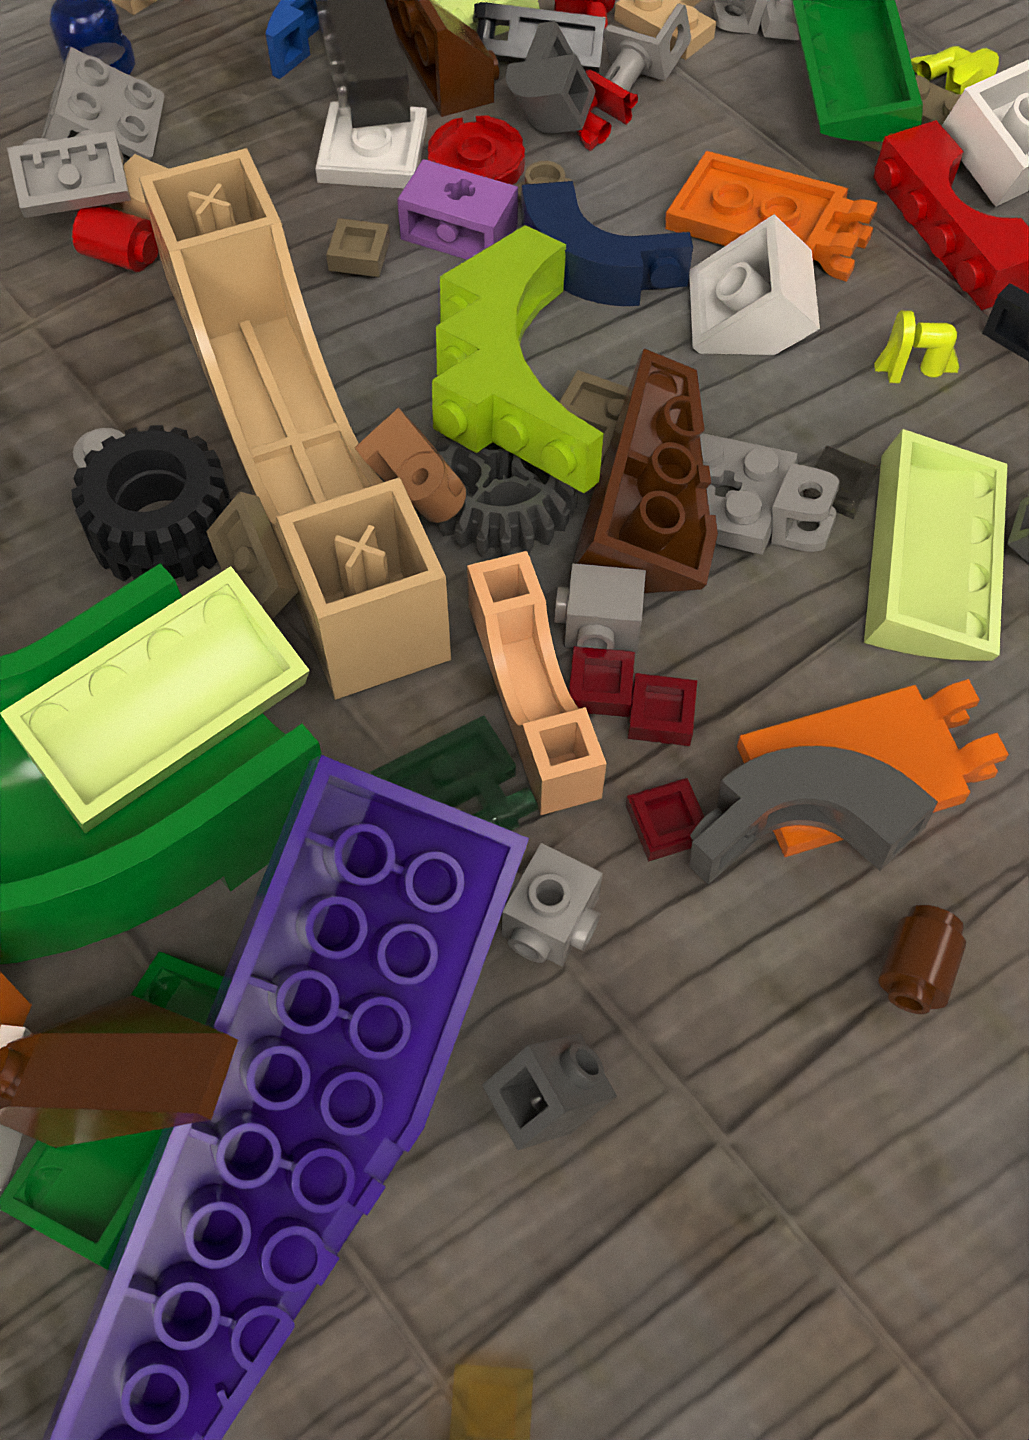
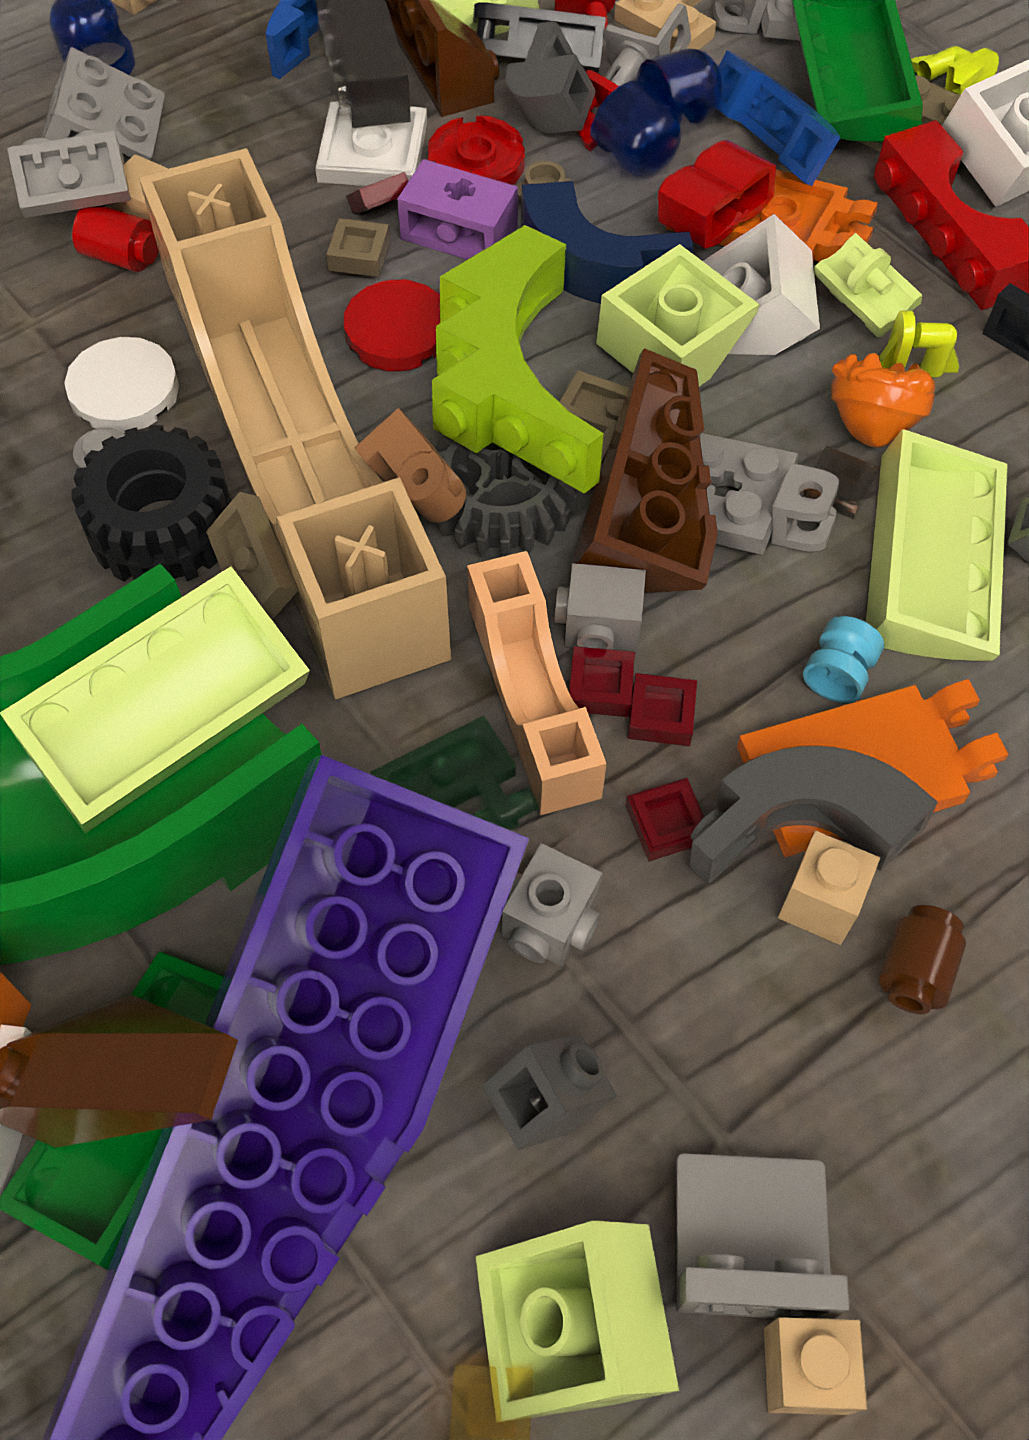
(121, 383): none -> white tile
(377, 193): none -> tile
(393, 324): none -> red tile
(579, 1314): none -> yellowish green slope
(637, 129): none -> clear blue helmet
(676, 311): none -> yellowish green slope
(685, 81): none -> clear blue helmet
(716, 193): none -> red brick
(754, 1239): none -> light grey bracket
(776, 117): none -> blue slope
(814, 1366): none -> tan brick
(829, 888): none -> tan brick
(842, 663): none -> medium azure wheel
(867, 284): none -> yellowish green hips
(880, 400): none -> orange hair

